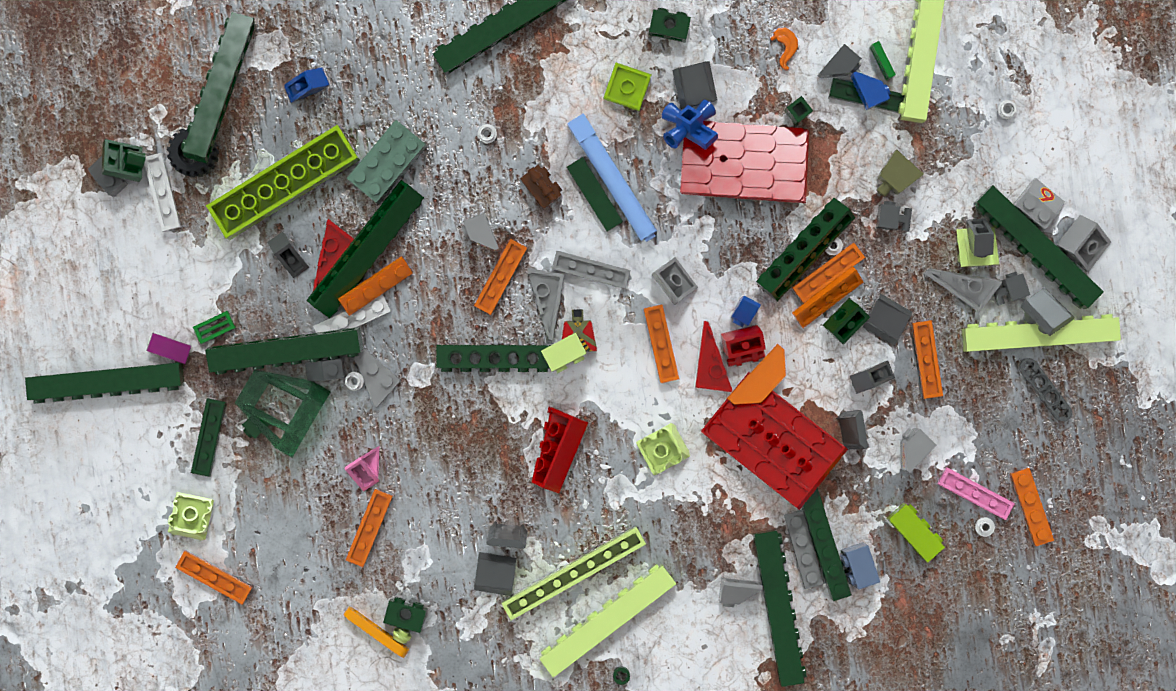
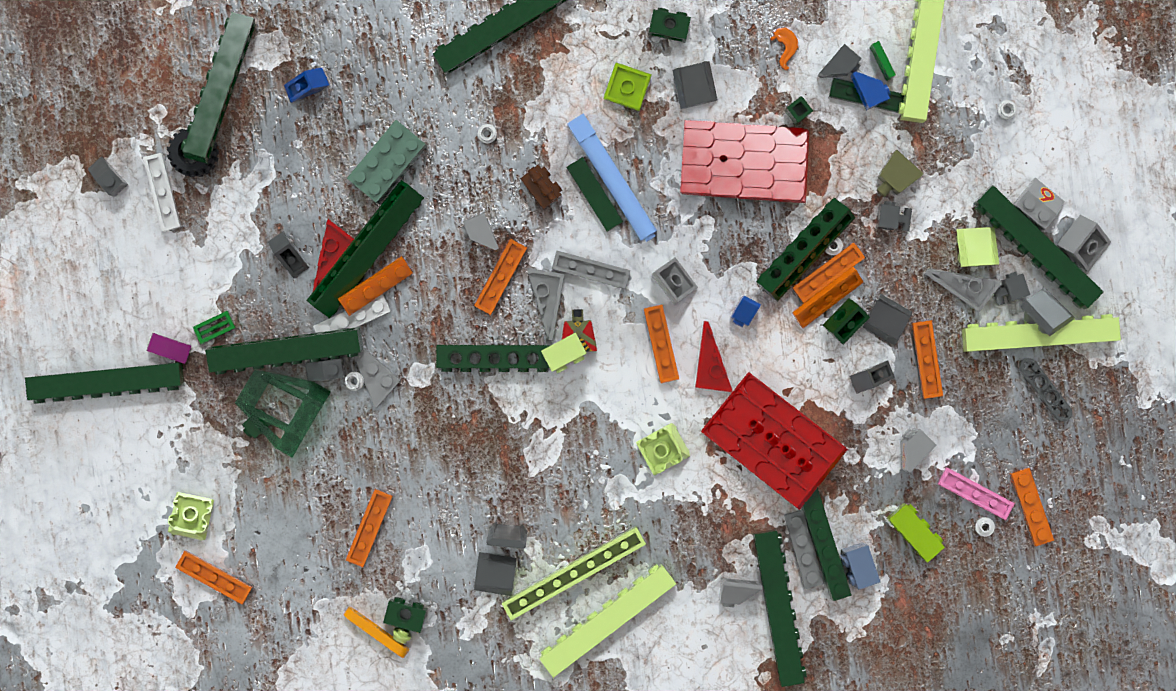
(122, 160): dark green plate -> none
(208, 437): dark green tile -> none
(282, 182): lime brick -> none
(365, 469): bright pink slope -> none
(558, 449): red wedge -> none
(624, 670): dark green bush -> none
(689, 124): blue brick -> none
(743, 345): red brick -> none
(761, 379): orange sticker -> none
(853, 430): dark grey slope -> none
(980, 237): dark grey slope -> none

